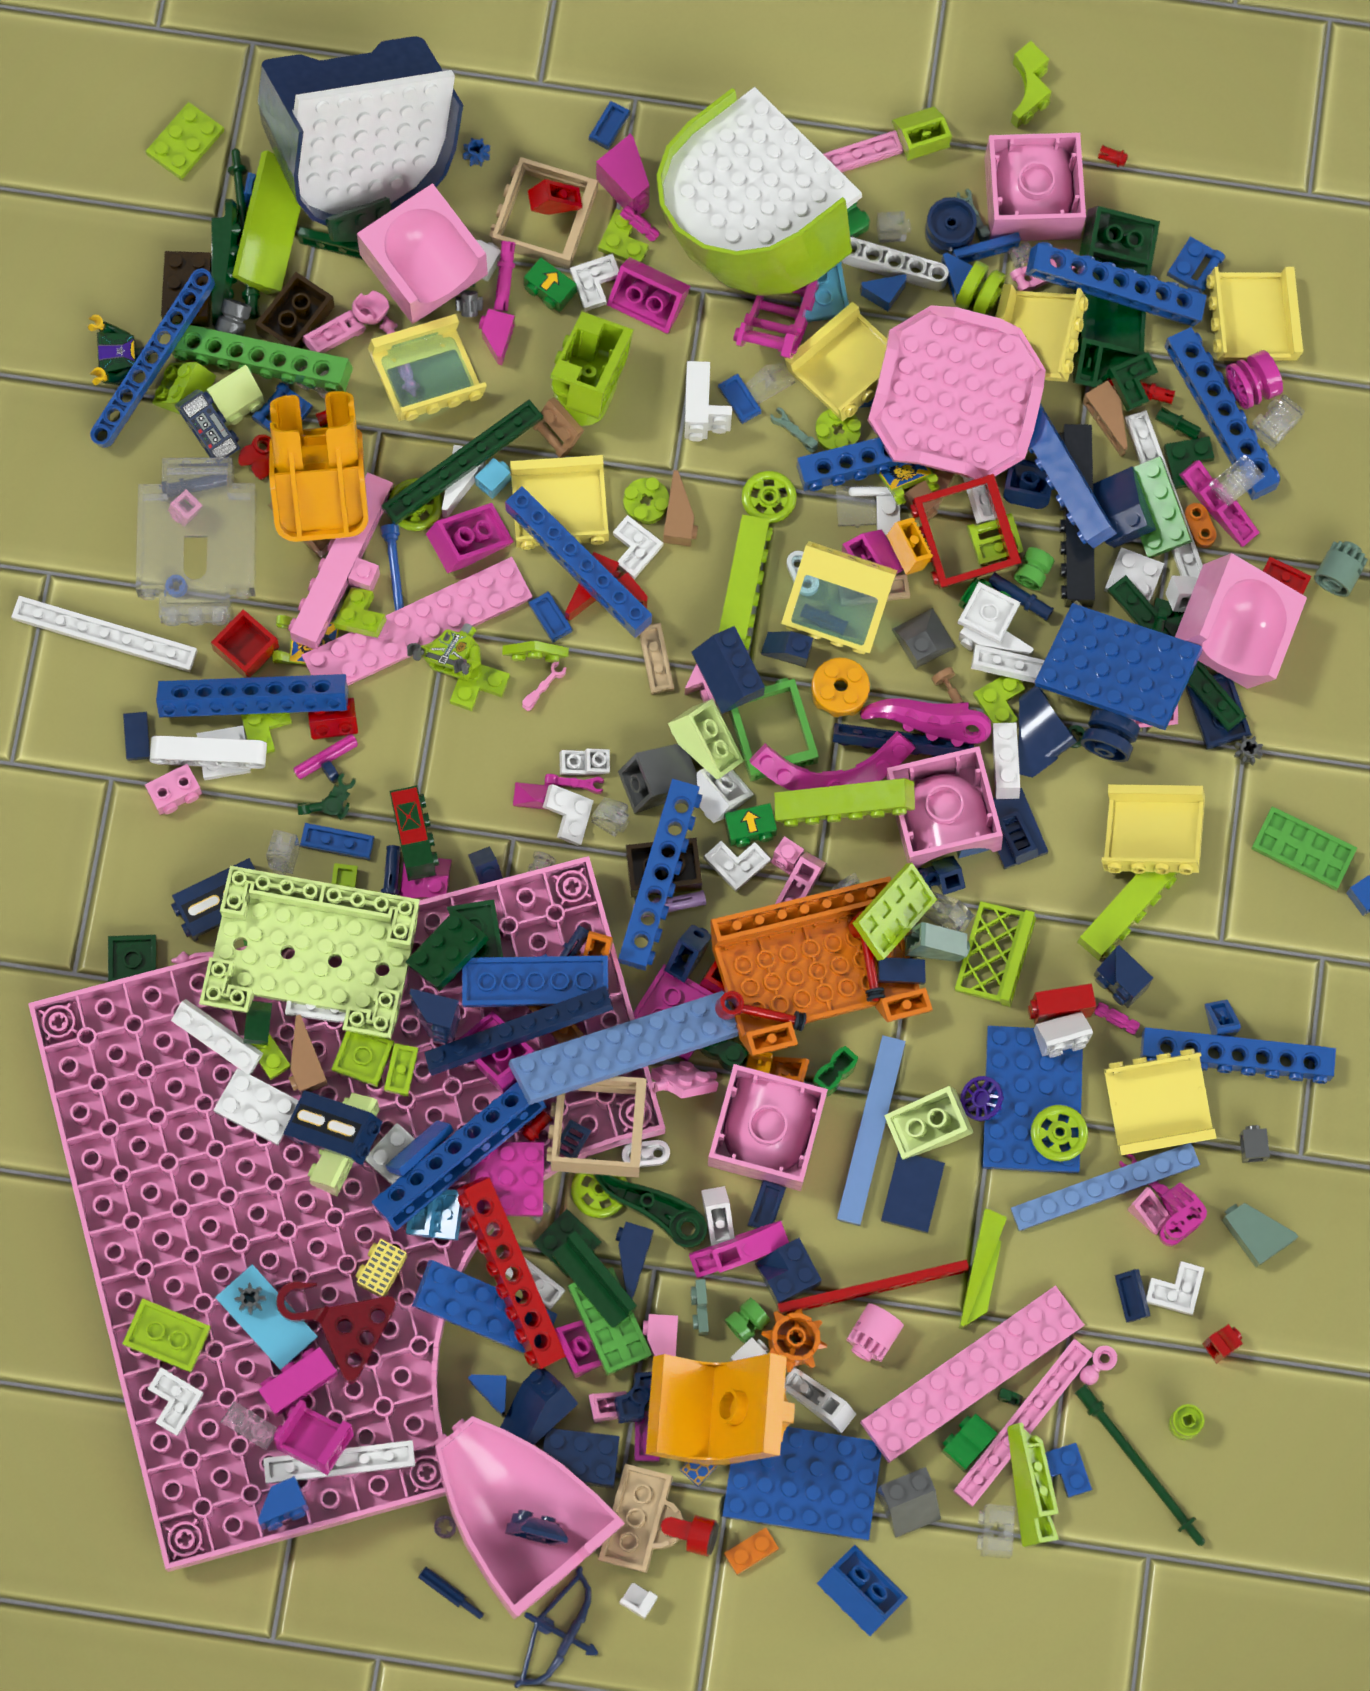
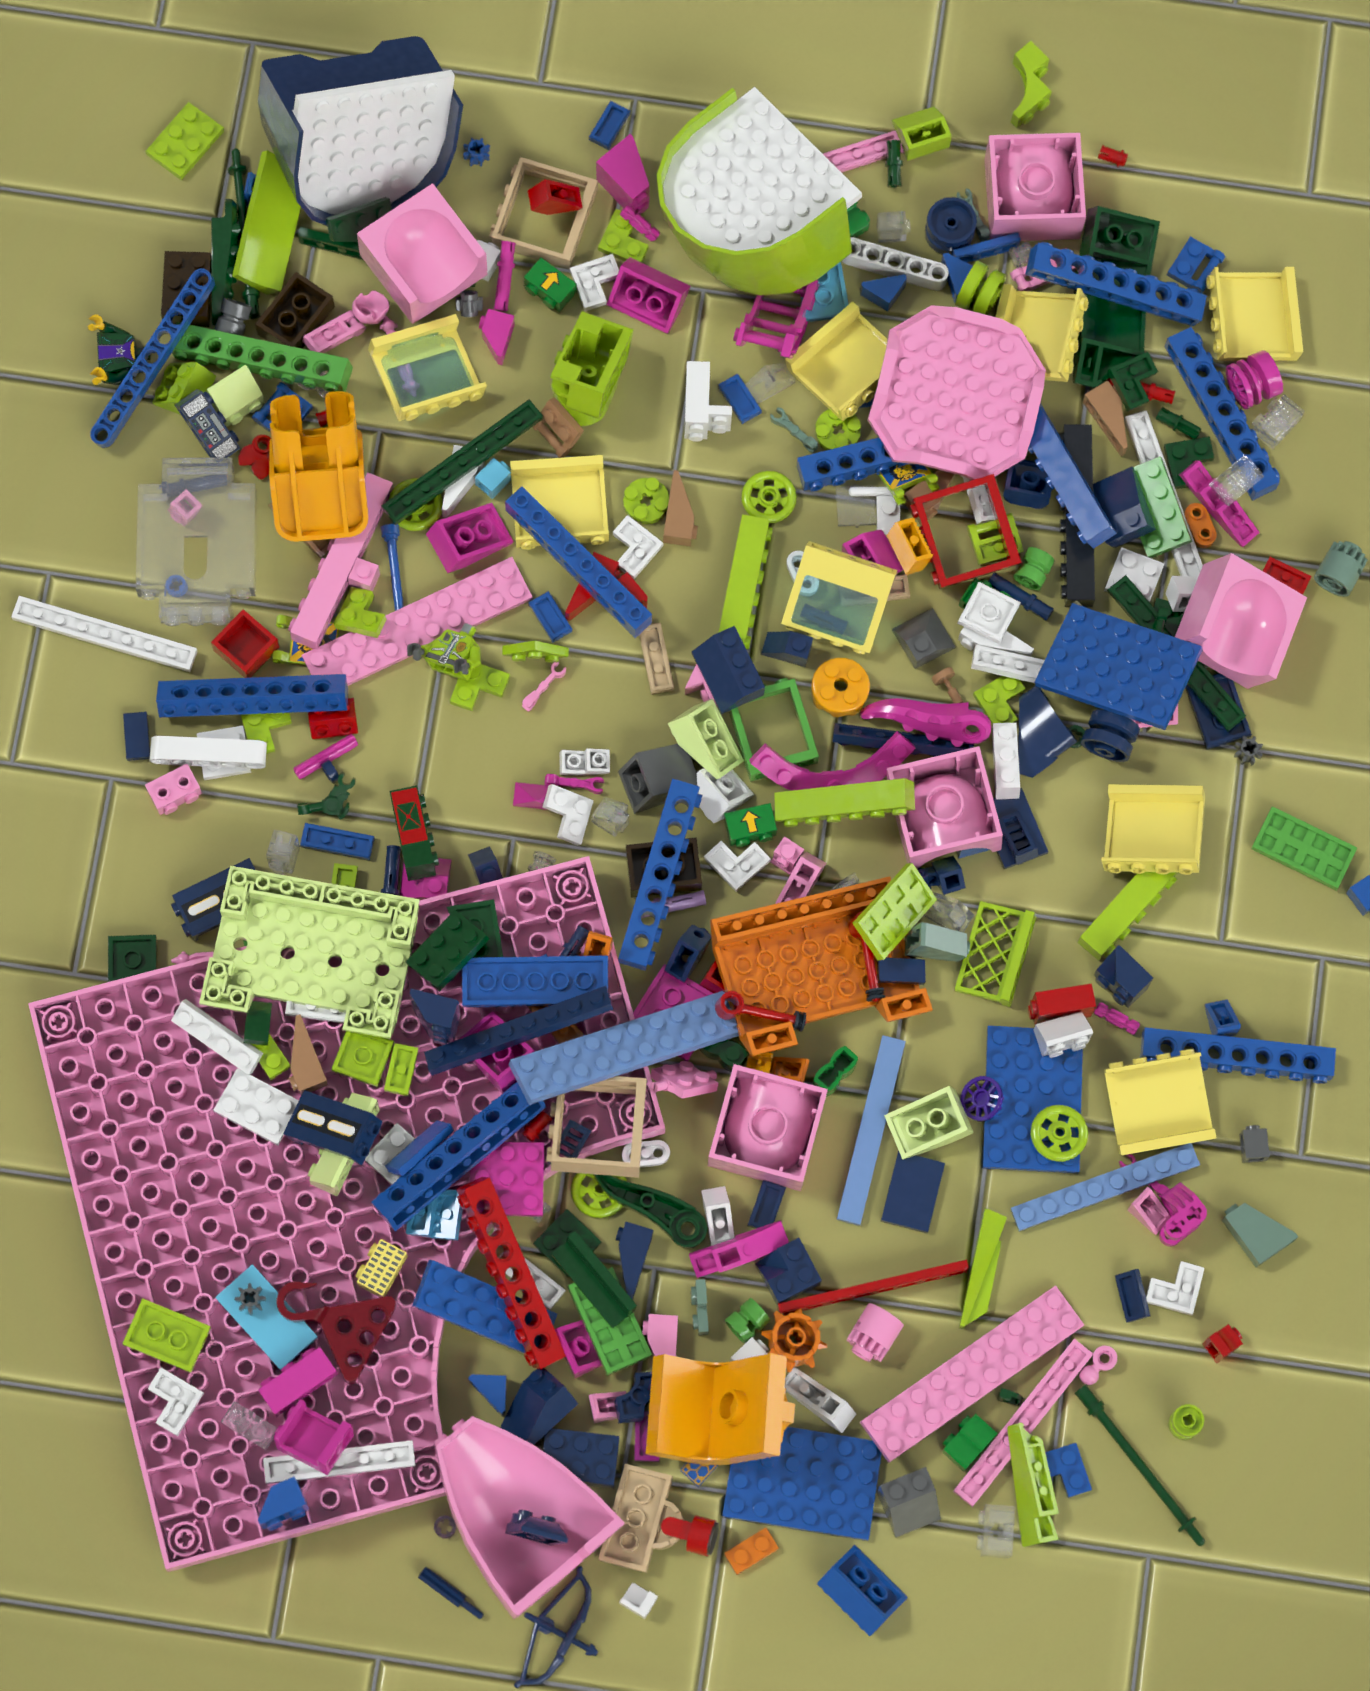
(894, 163): none -> dark green pin

